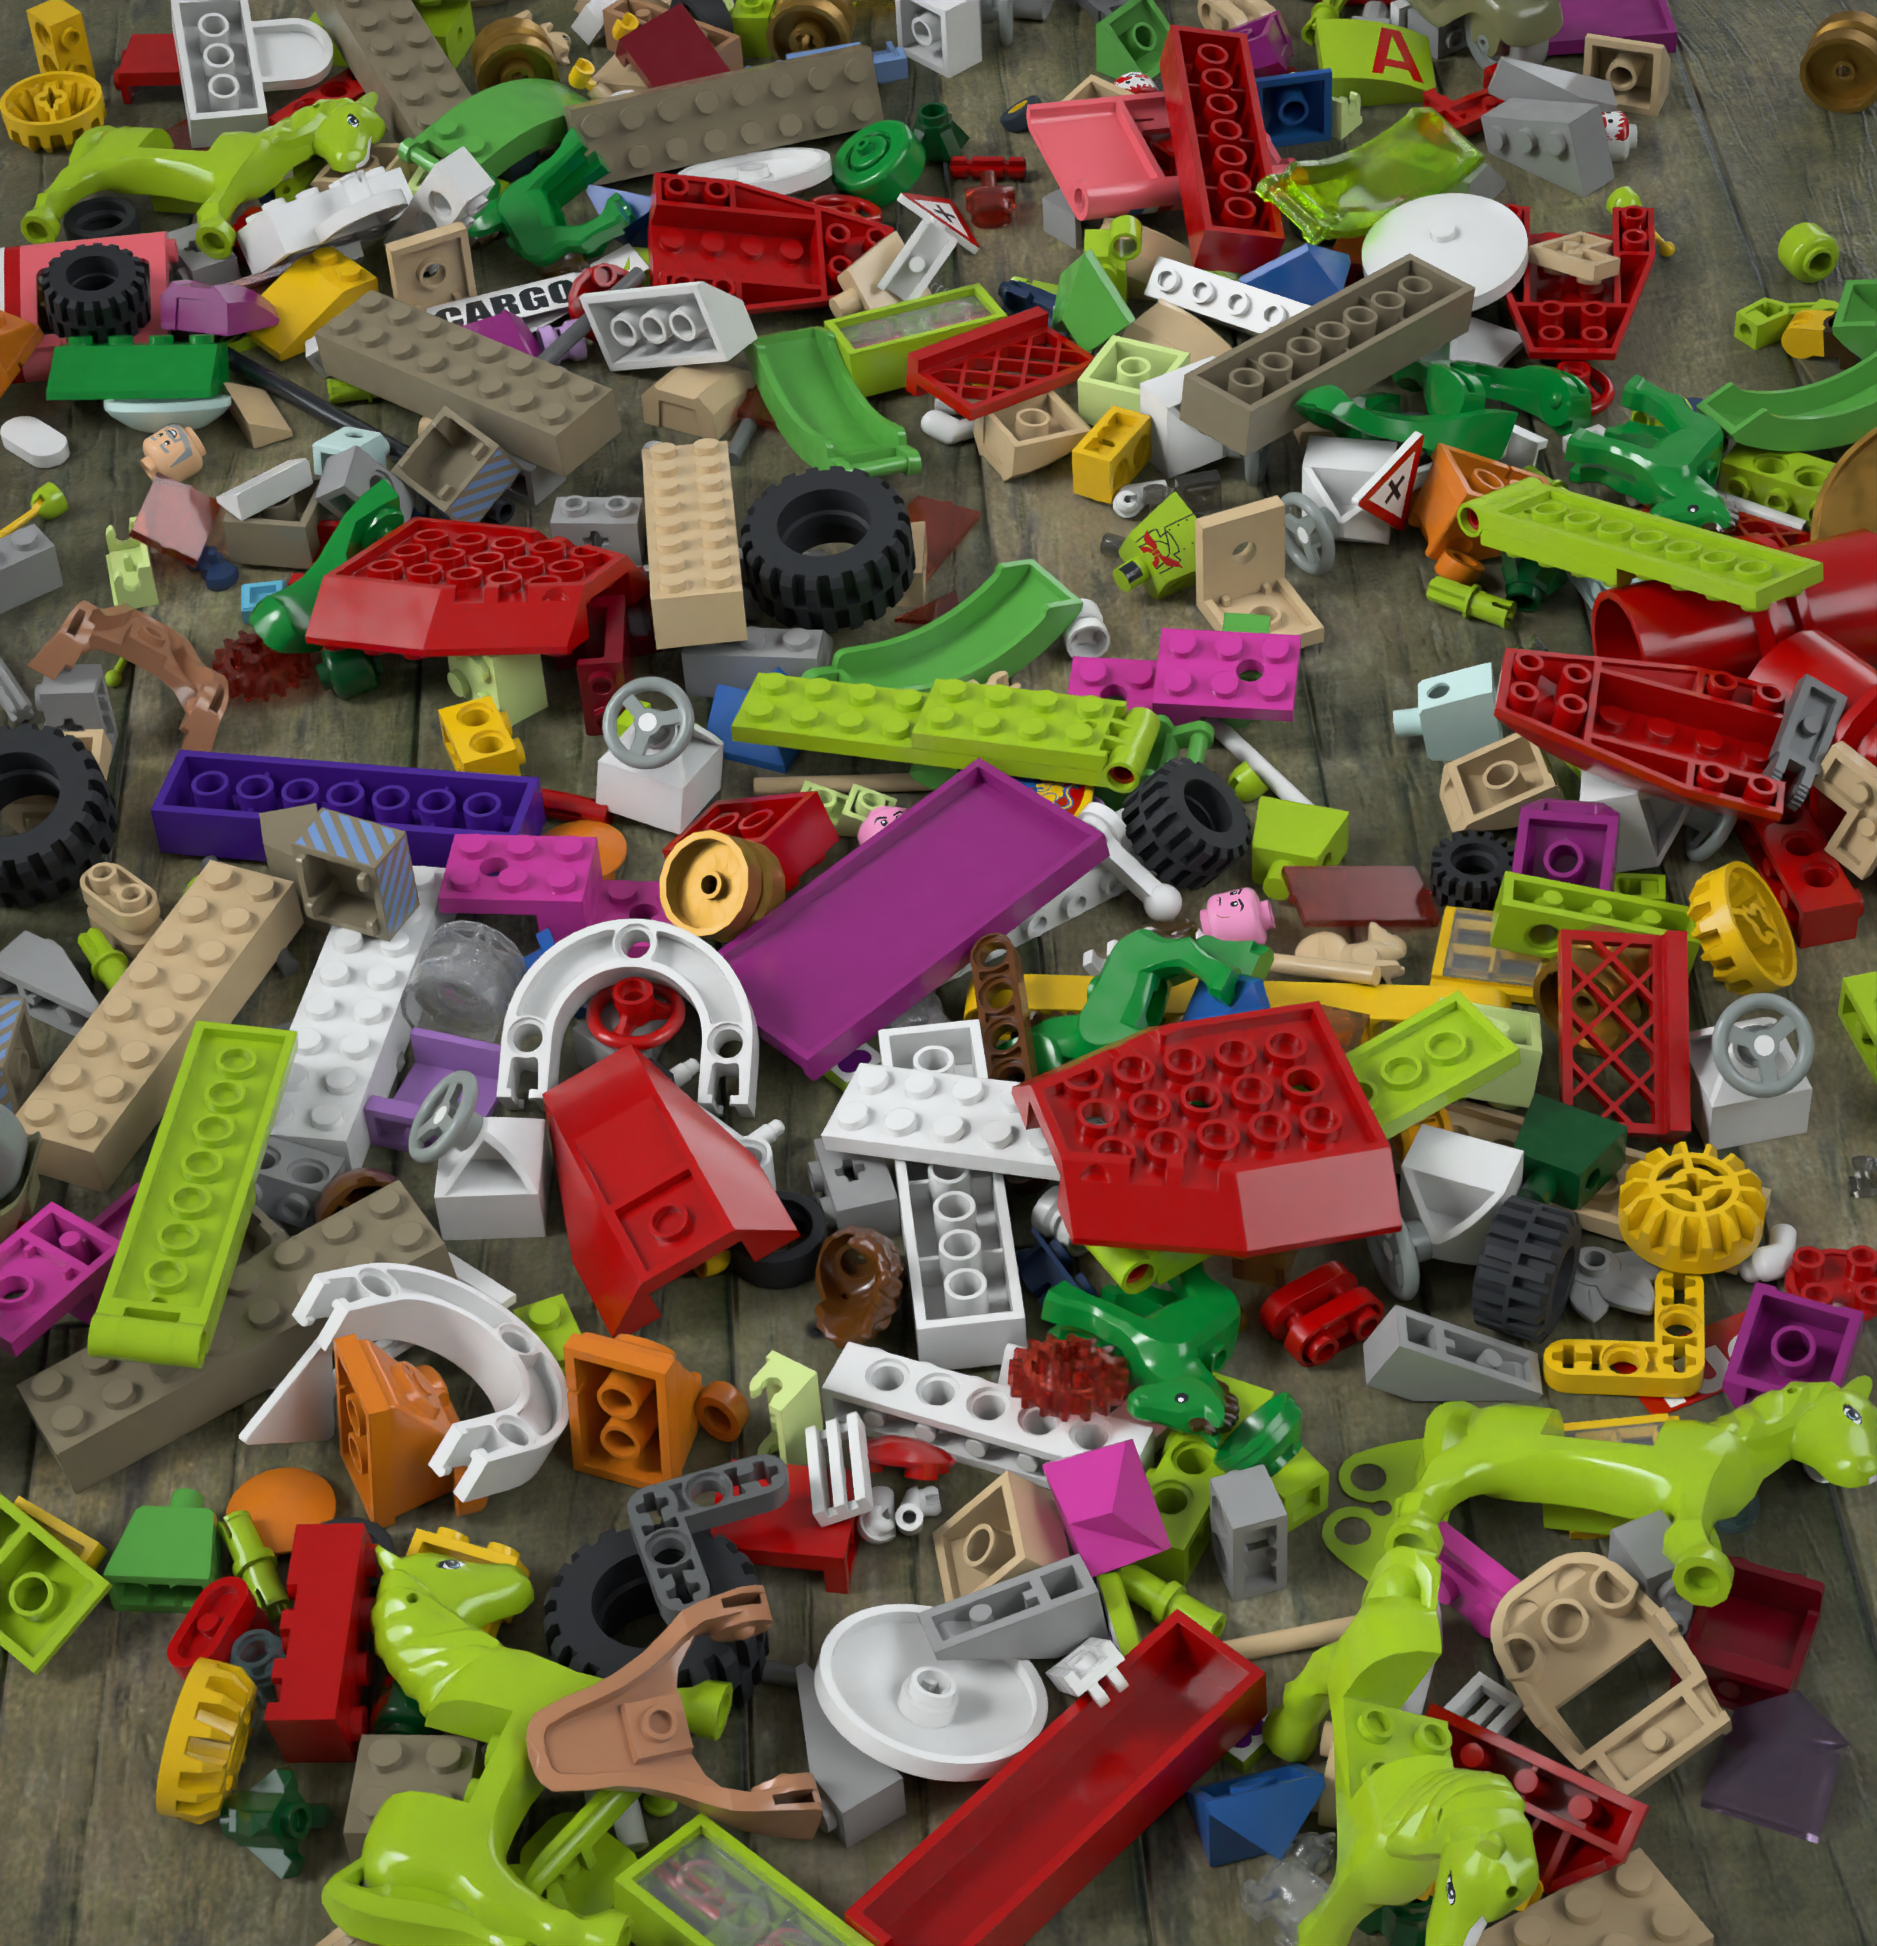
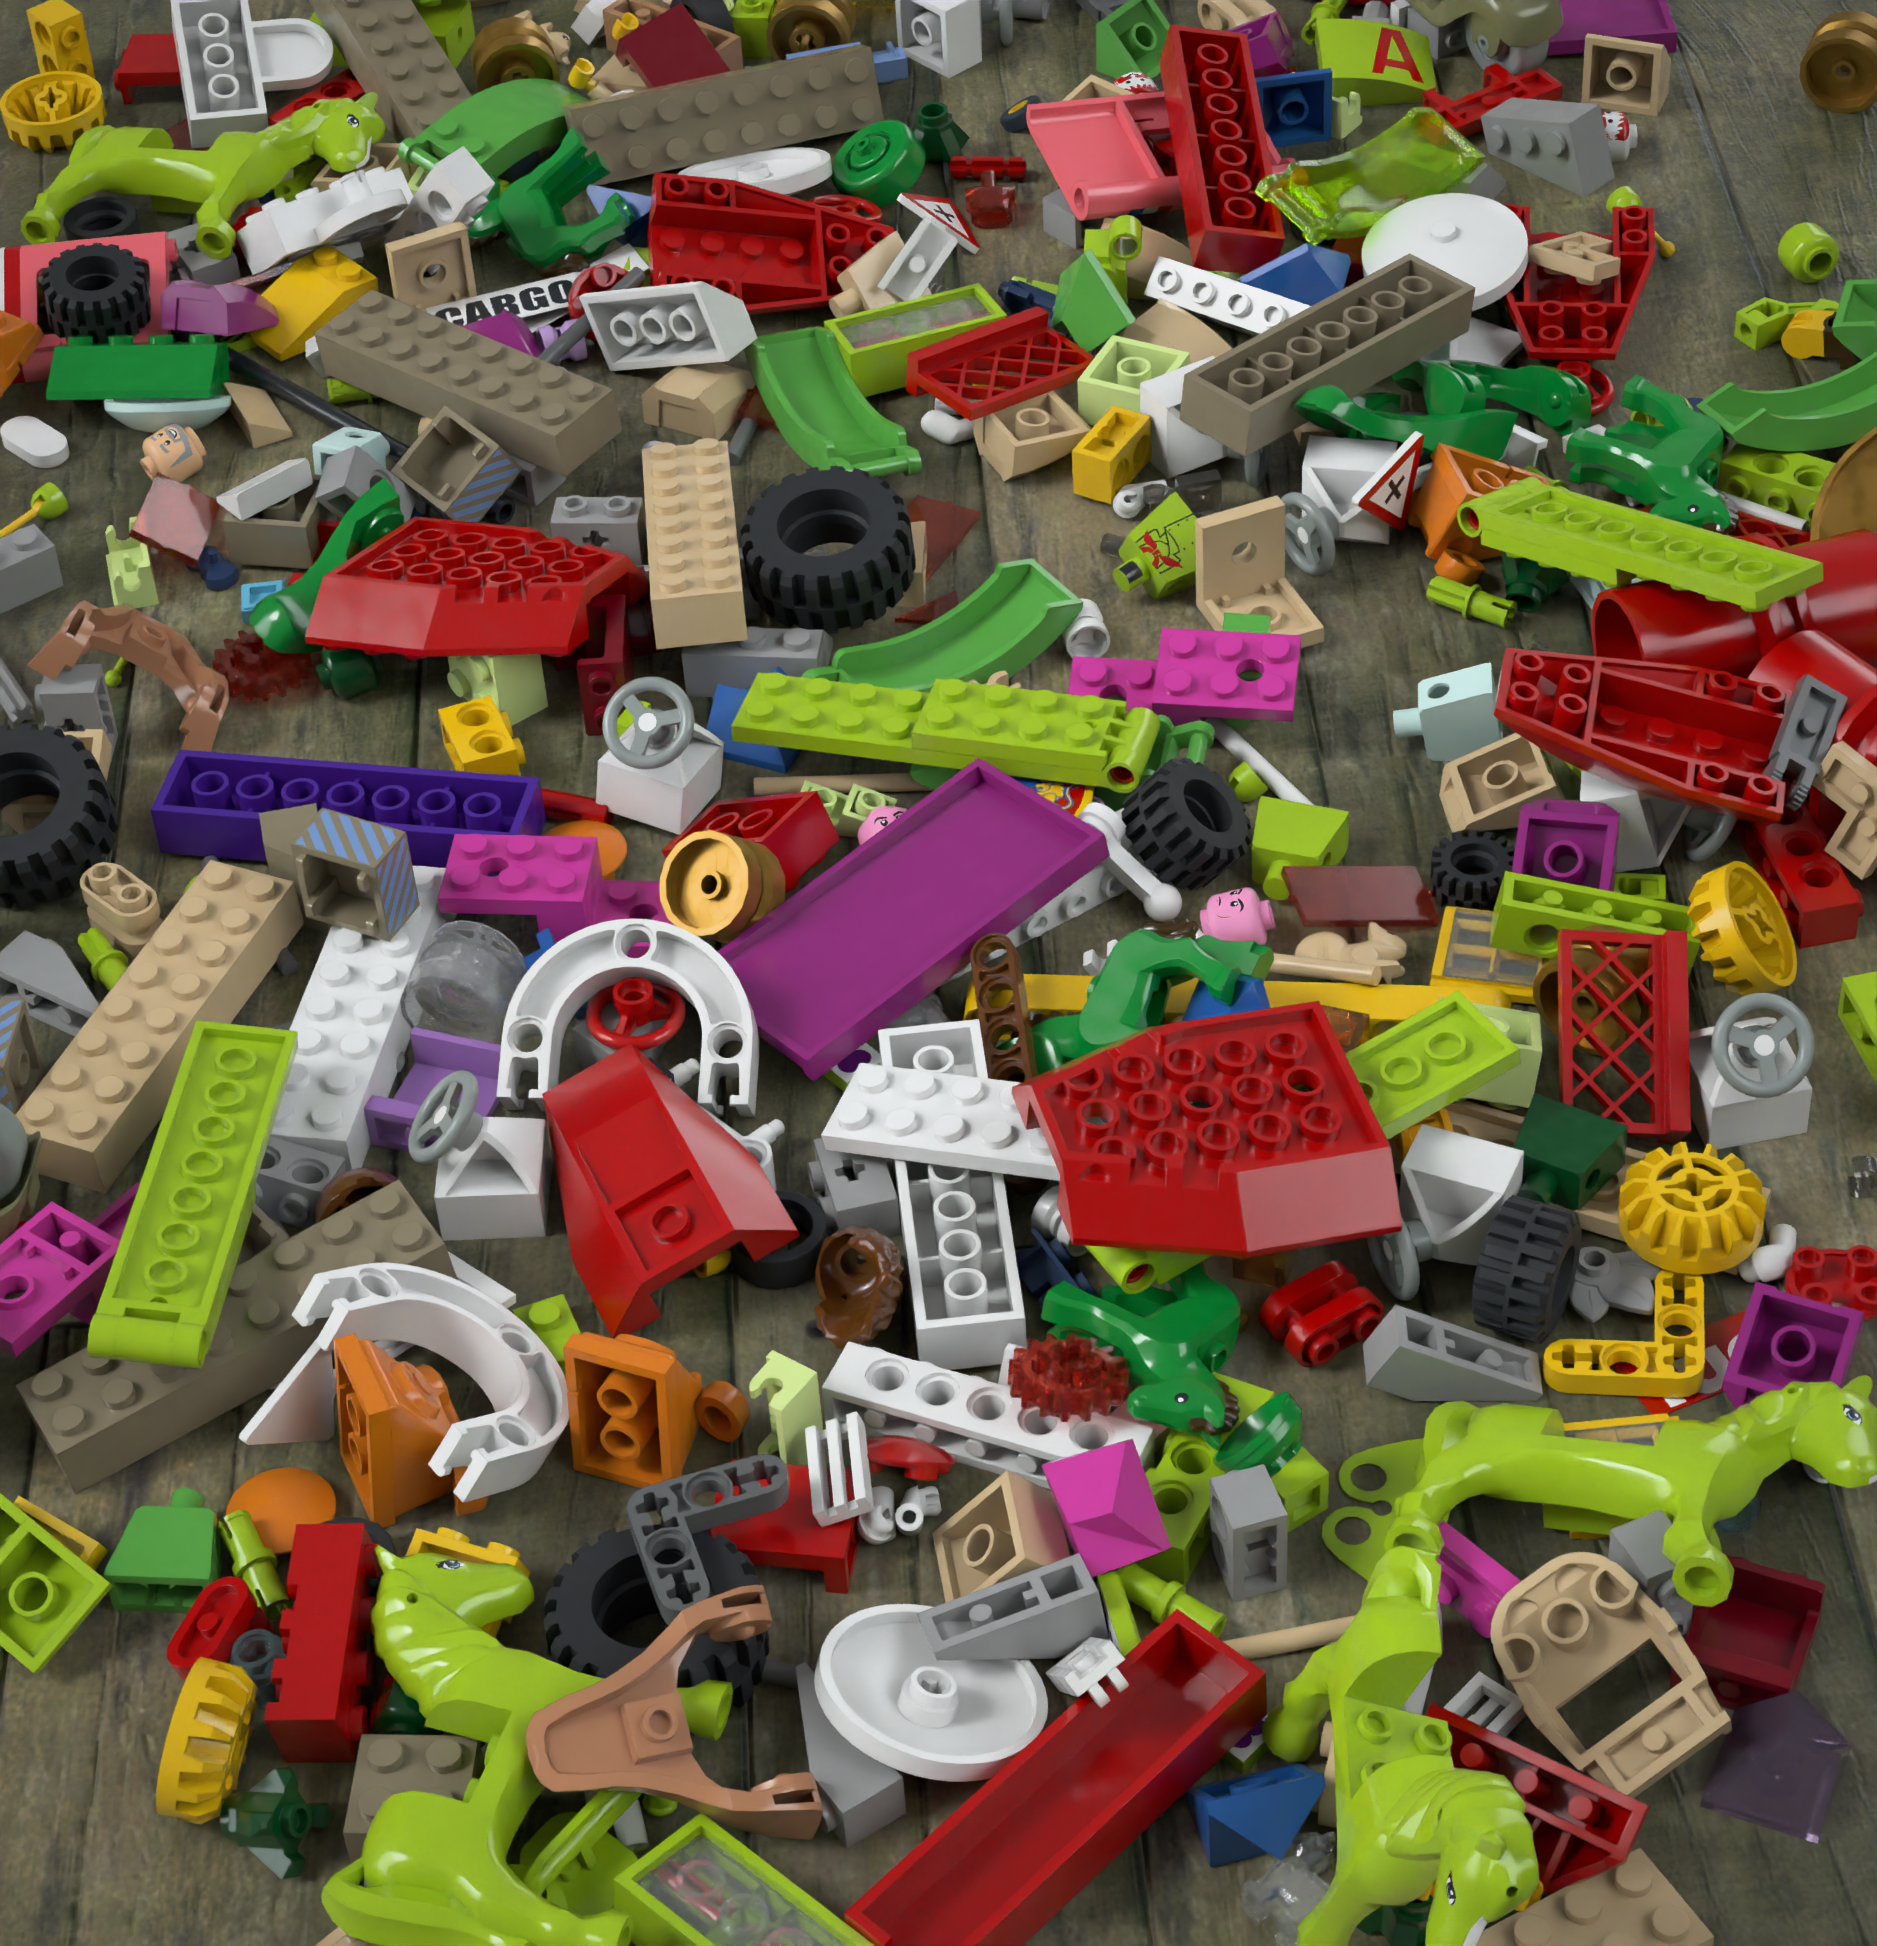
(1534, 81): light grey slope -> none

